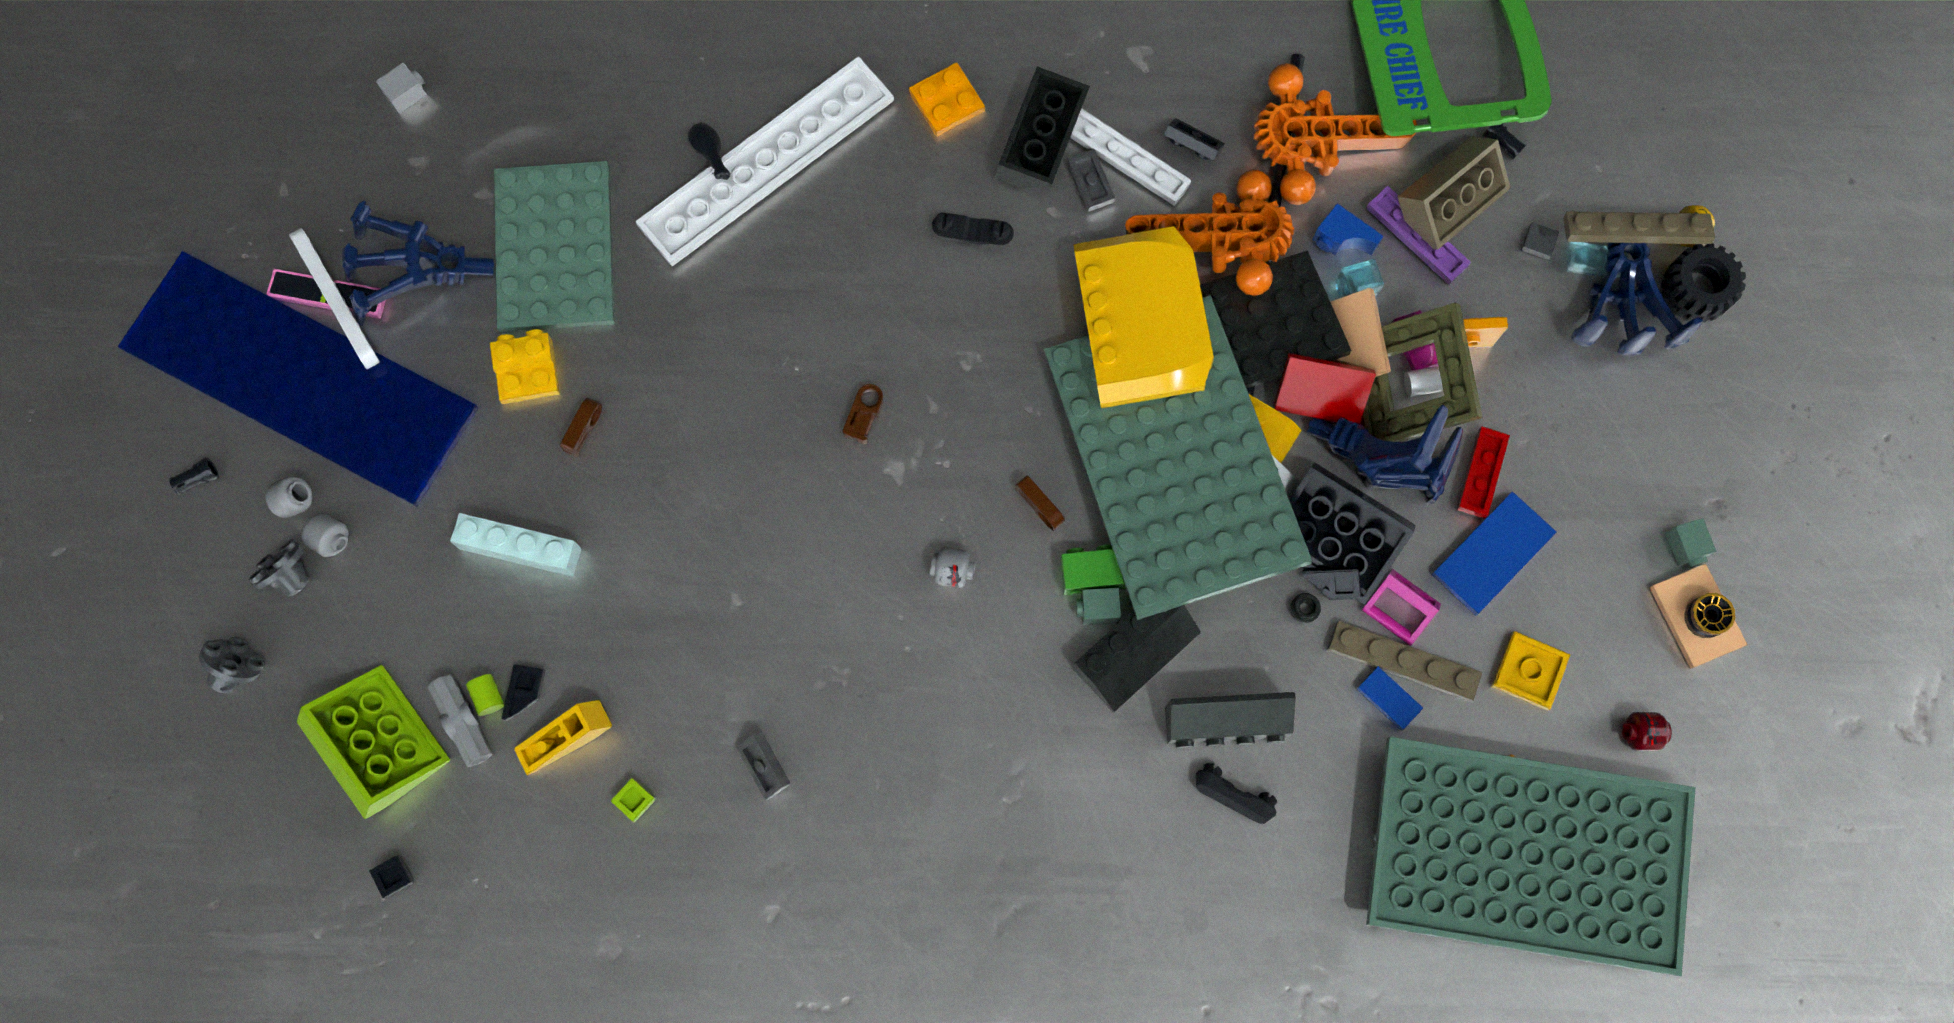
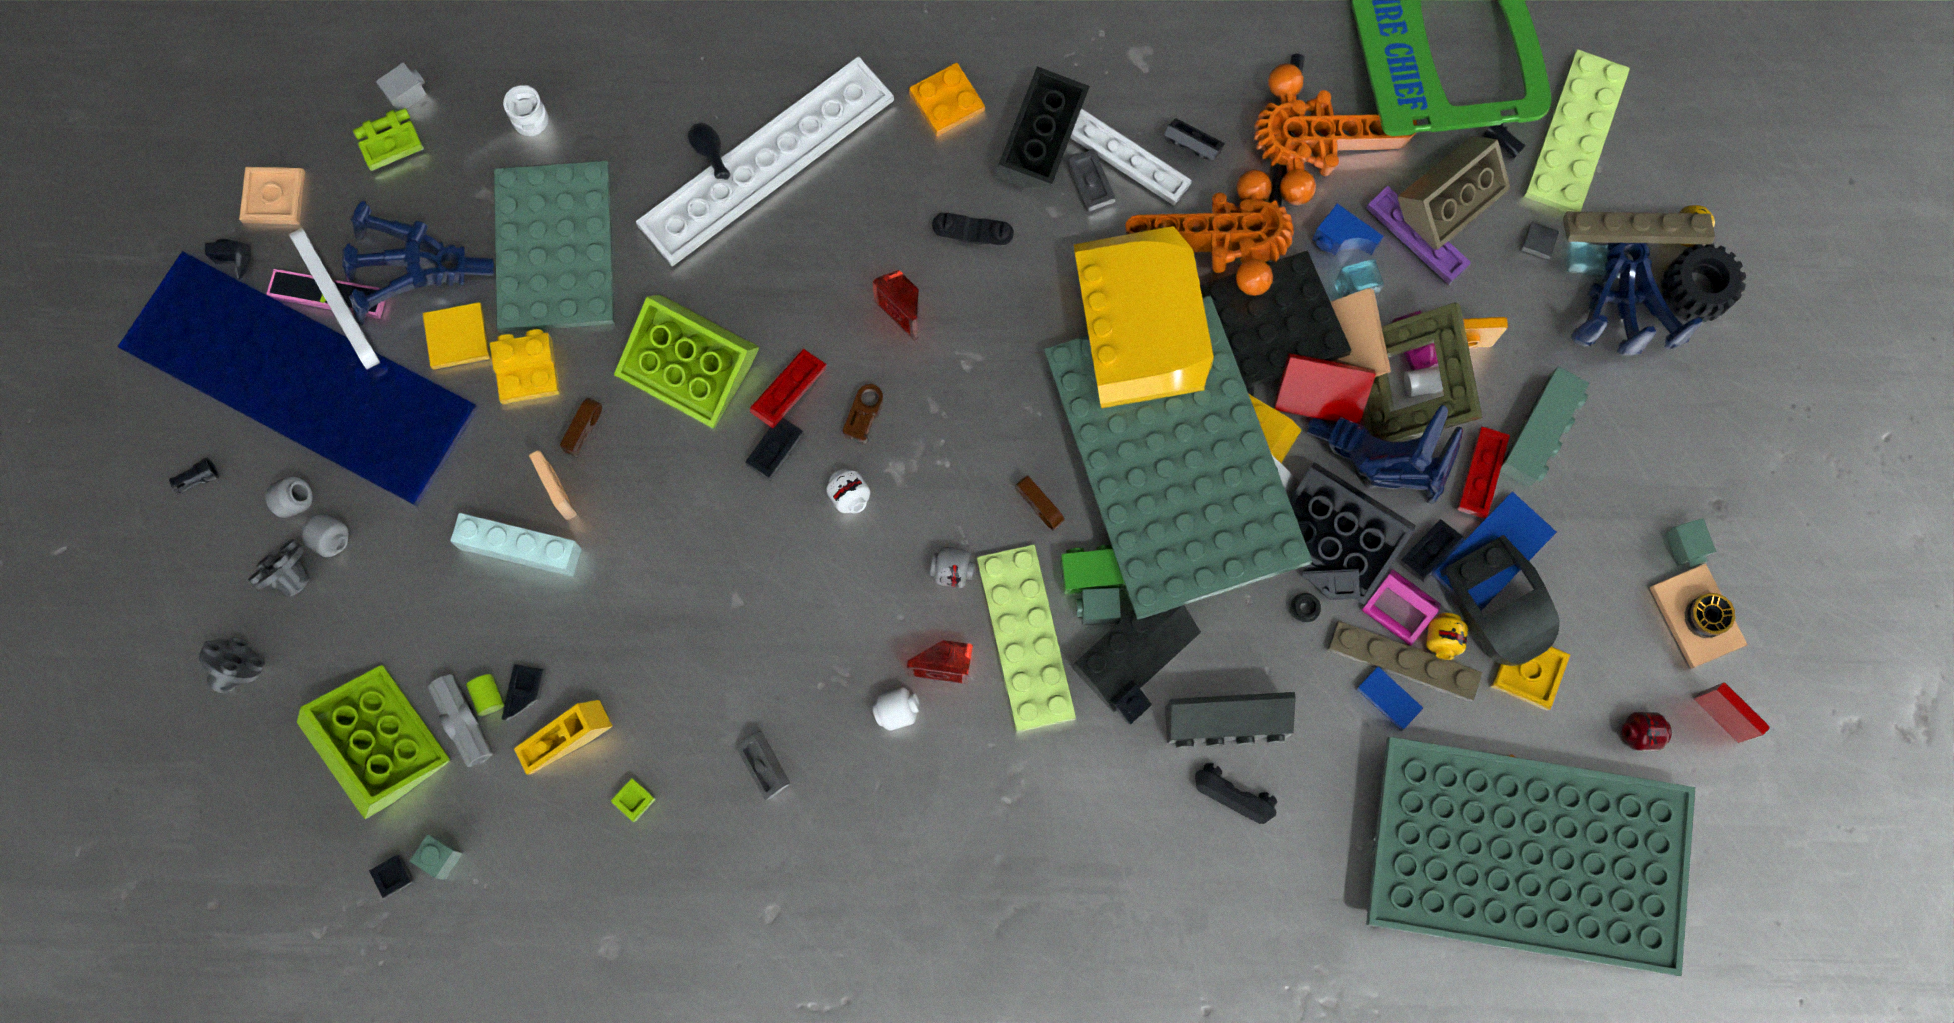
(227, 252): none -> black plate
(272, 195): none -> light nougat tile
(391, 144): none -> lime plate
(436, 857): none -> sand green brick
(456, 336): none -> yellow tile
(525, 110): none -> white wheel
(553, 485): none -> light nougat tile
(685, 359): none -> lime slope
(774, 448): none -> black plate
(788, 388): none -> red tile
(847, 491): none -> white head
(896, 708): none -> white head
(899, 300): none -> clear red slope
(943, 662): none -> clear red slope
(1026, 638): none -> yellowish green plate
(1130, 702): none -> black plate
(1432, 550): none -> black plate
(1447, 636): none -> yellow head
(1516, 630): none -> pearl dark grey slope
(1544, 426): none -> sand green brick
(1577, 132): none -> yellowish green plate
(1732, 713): none -> red tile

